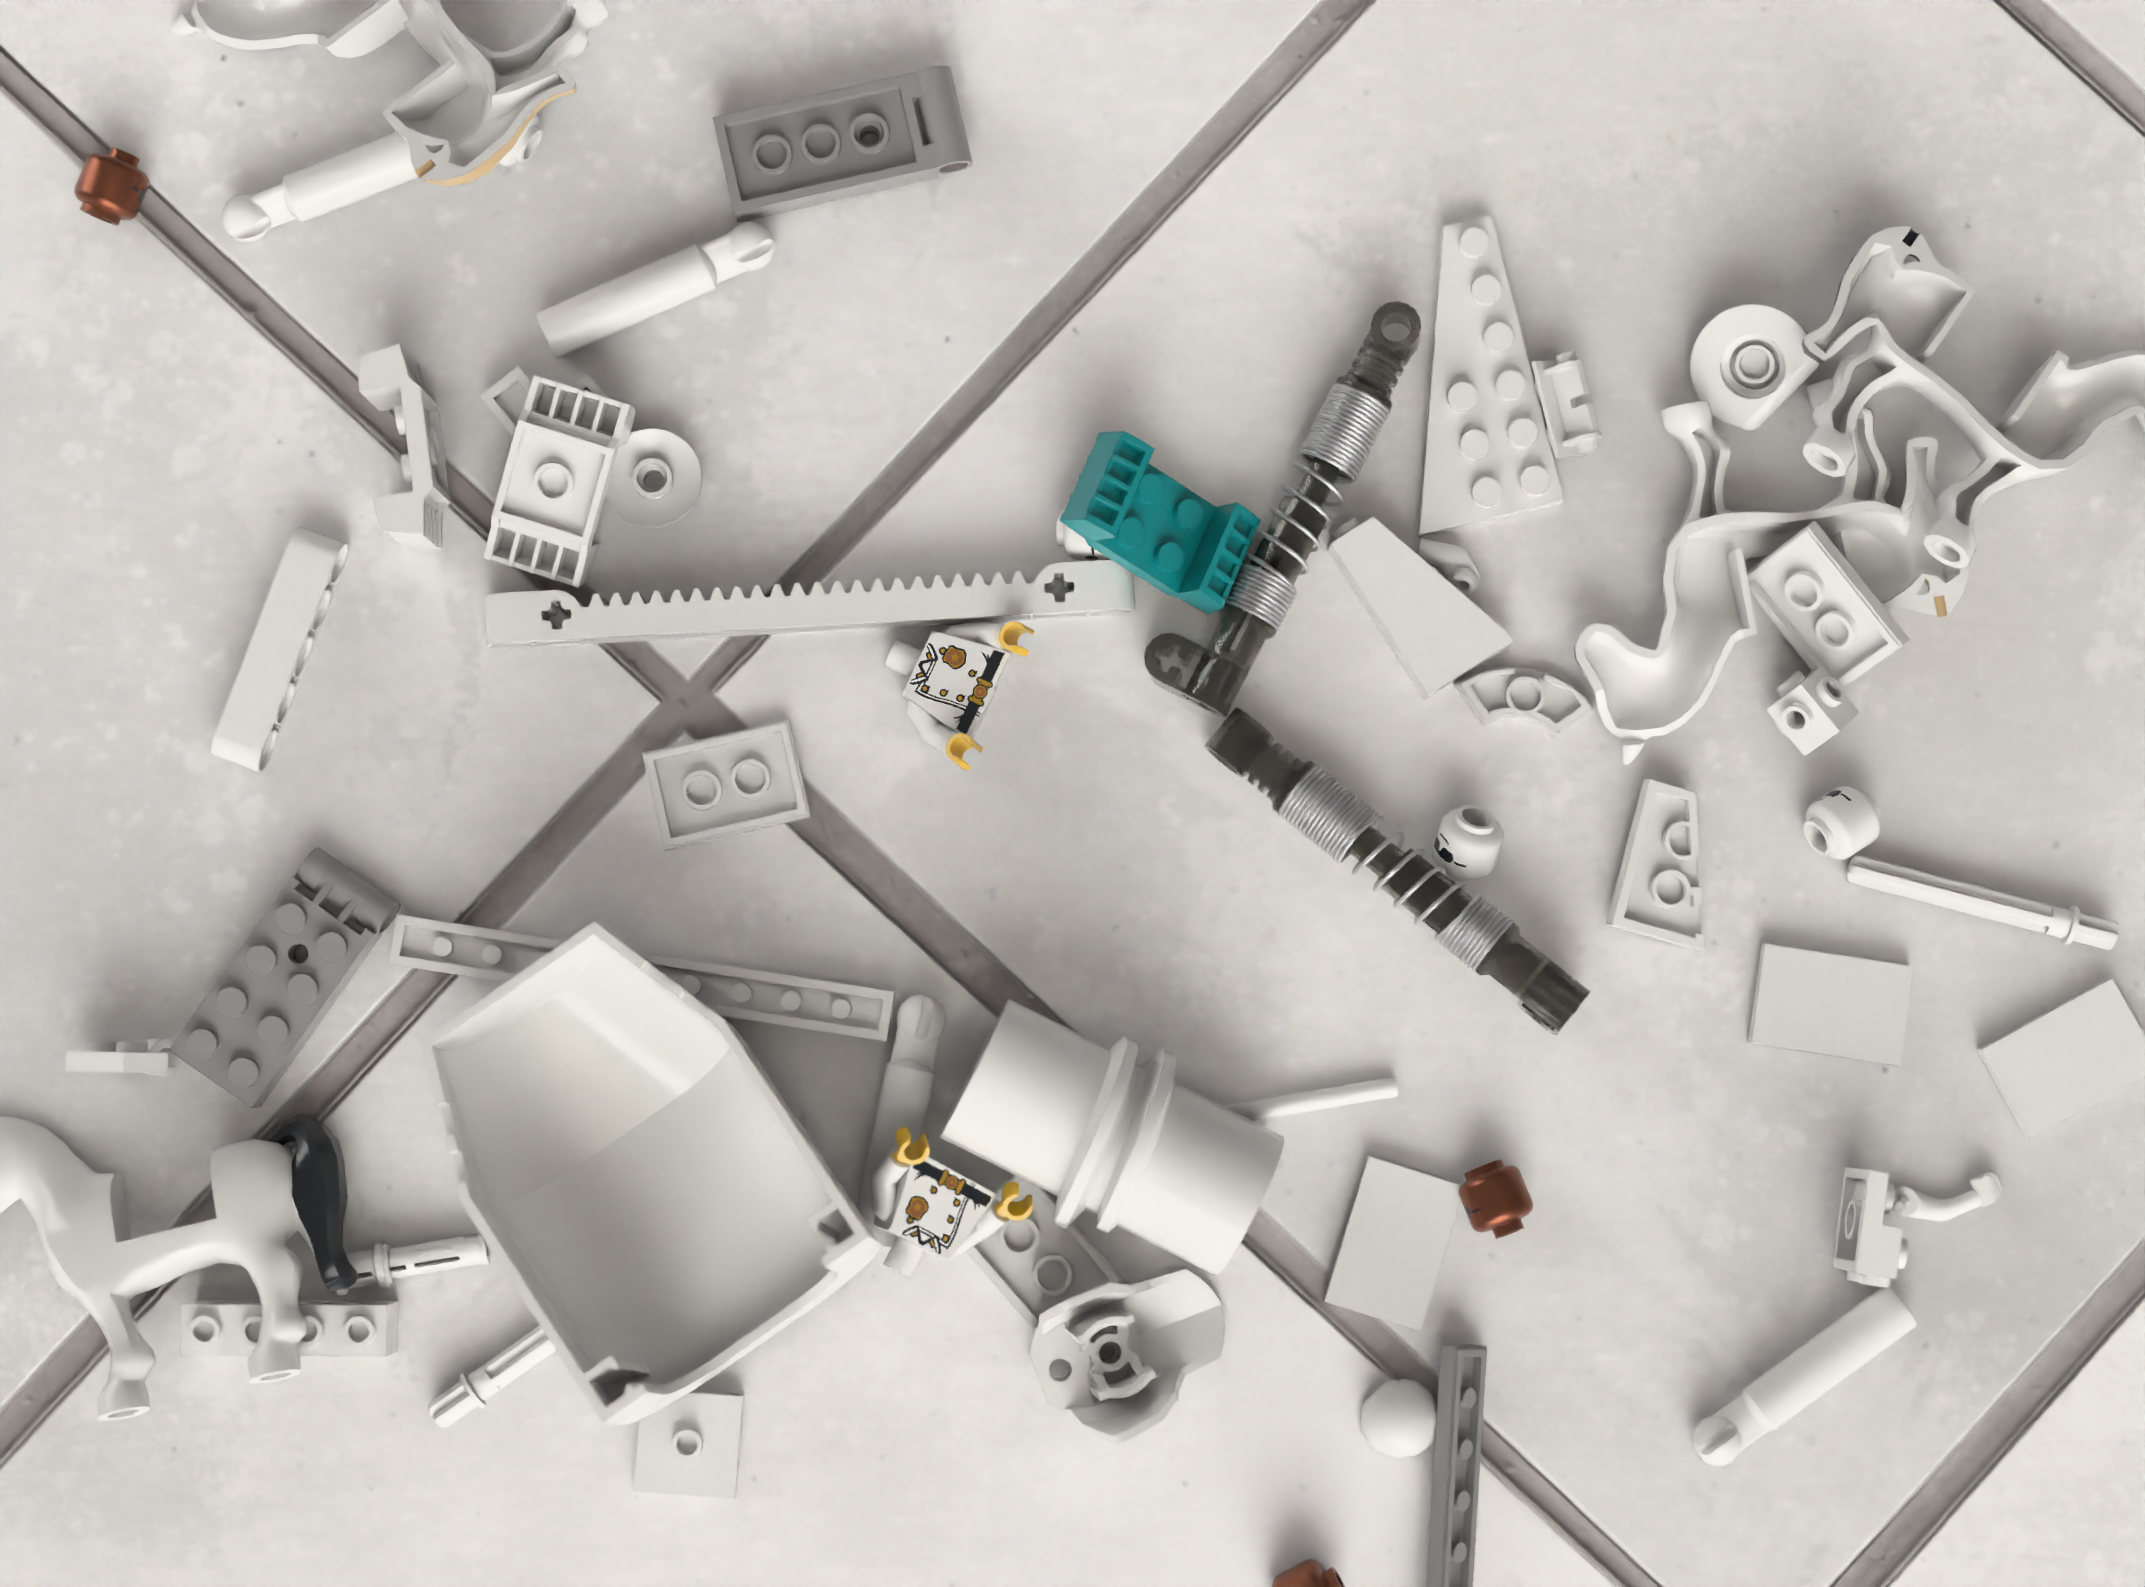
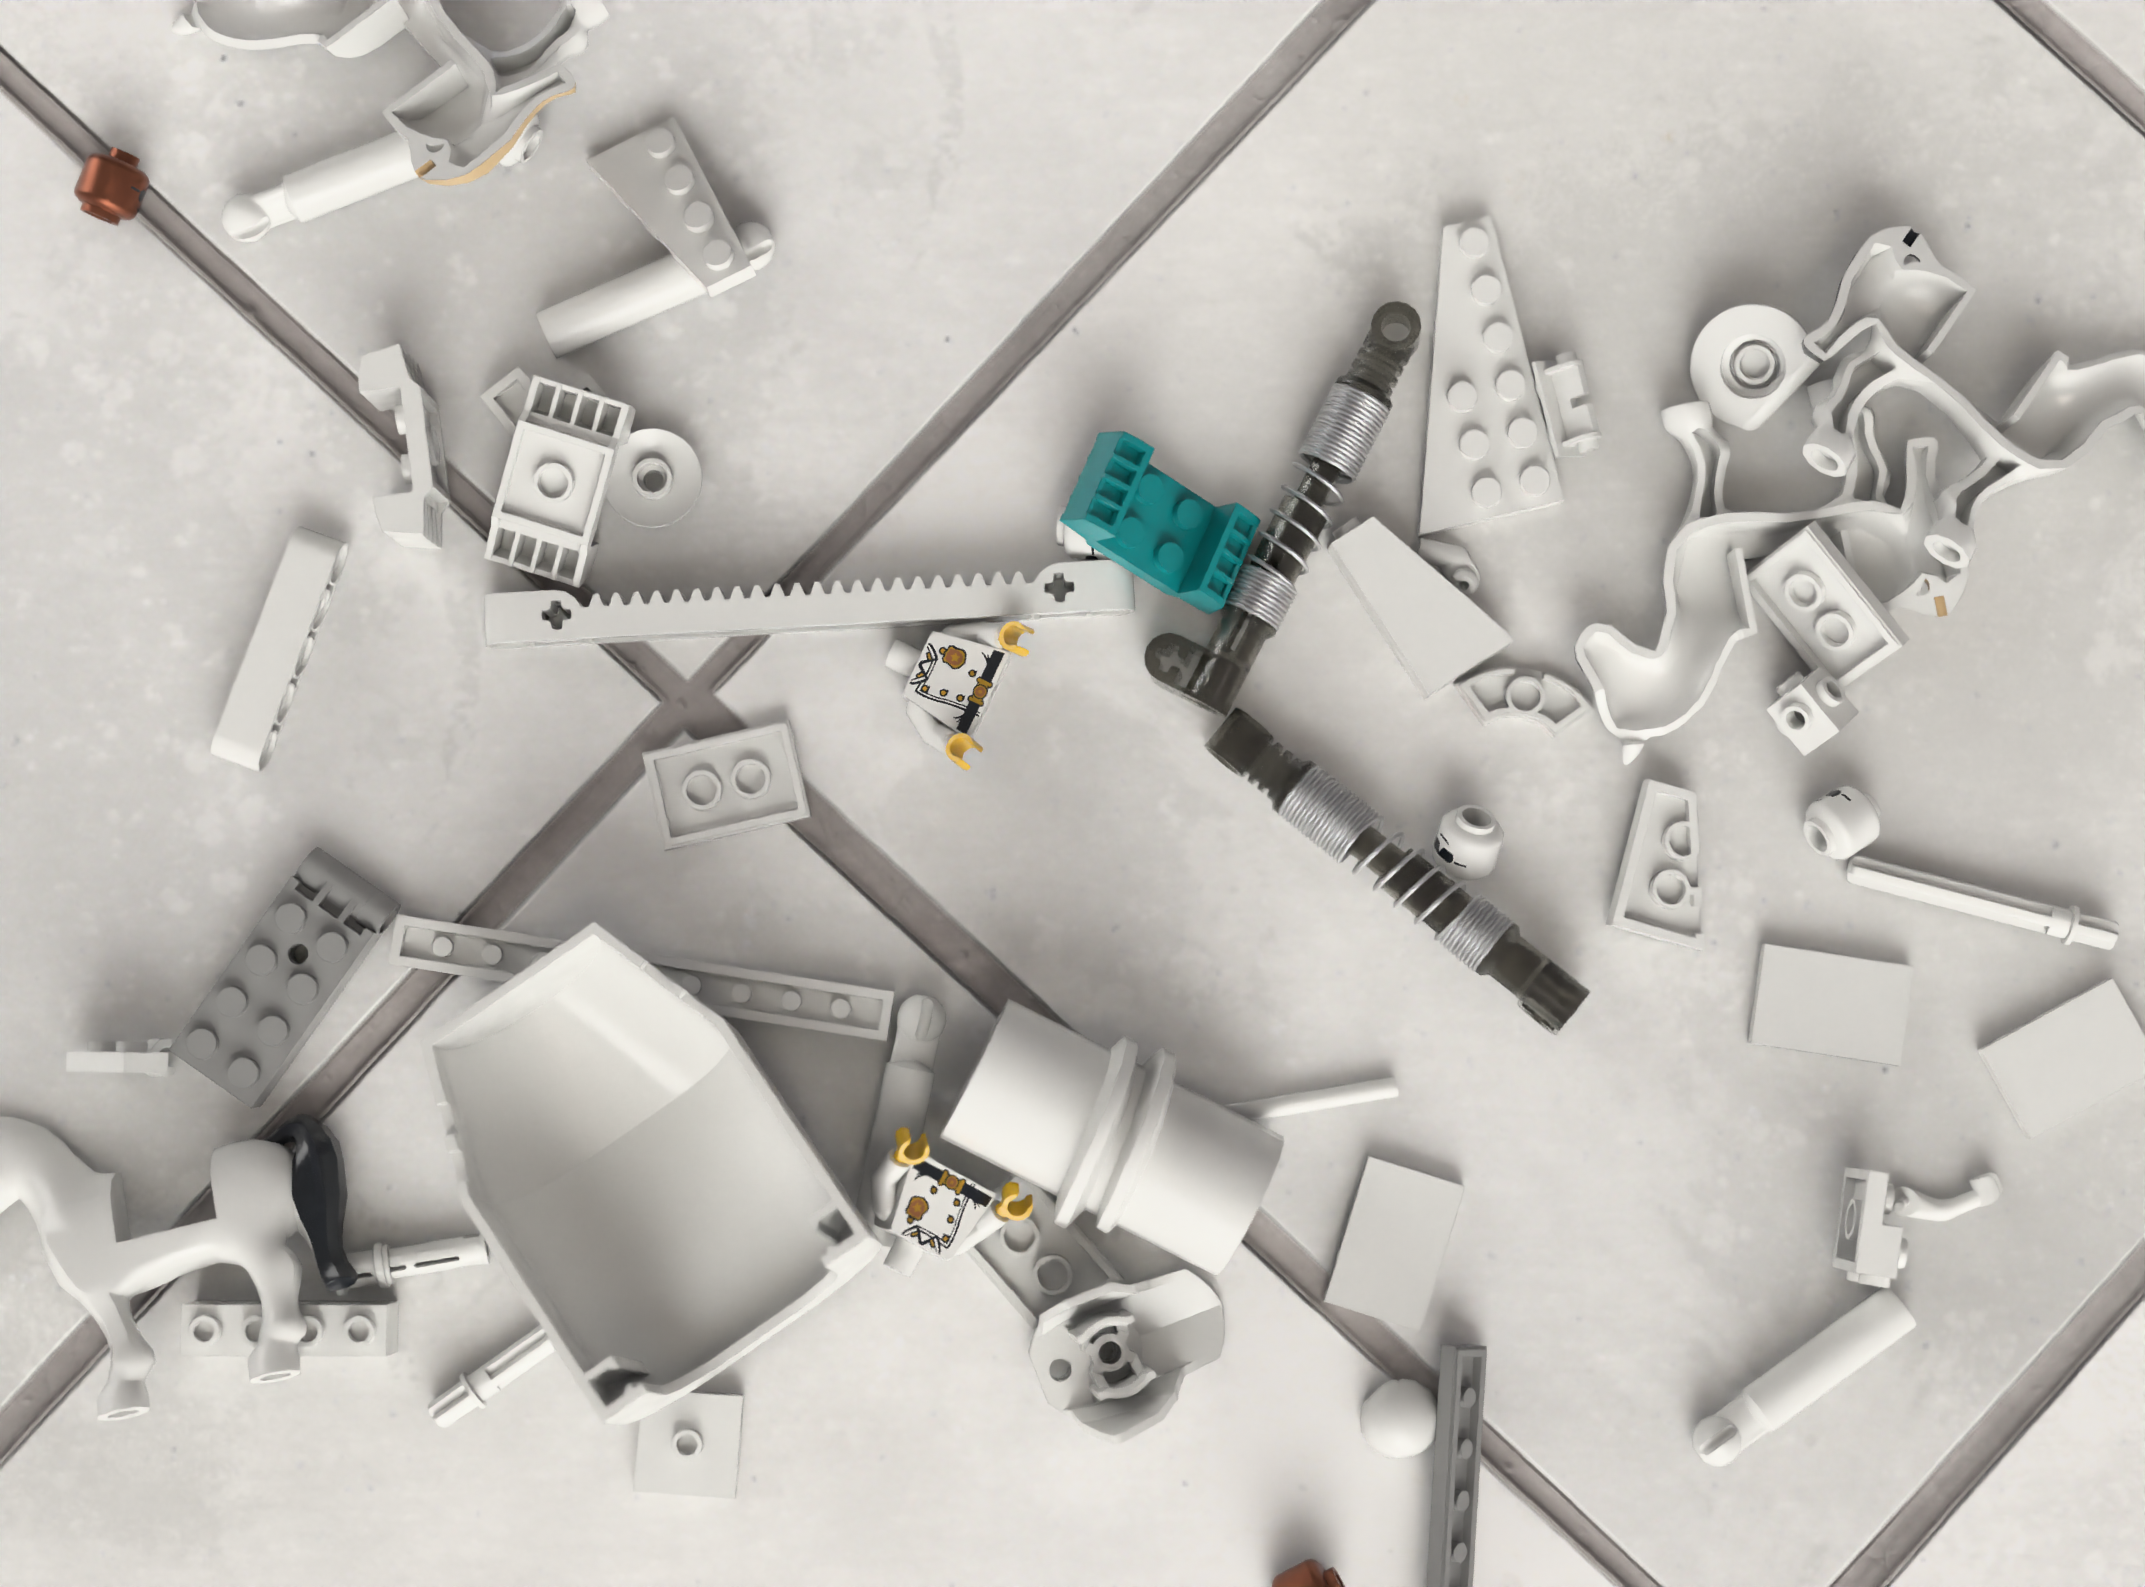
(671, 196): none -> white wing
(814, 149): light grey hinge -> none
(1495, 1198): copper head -> none

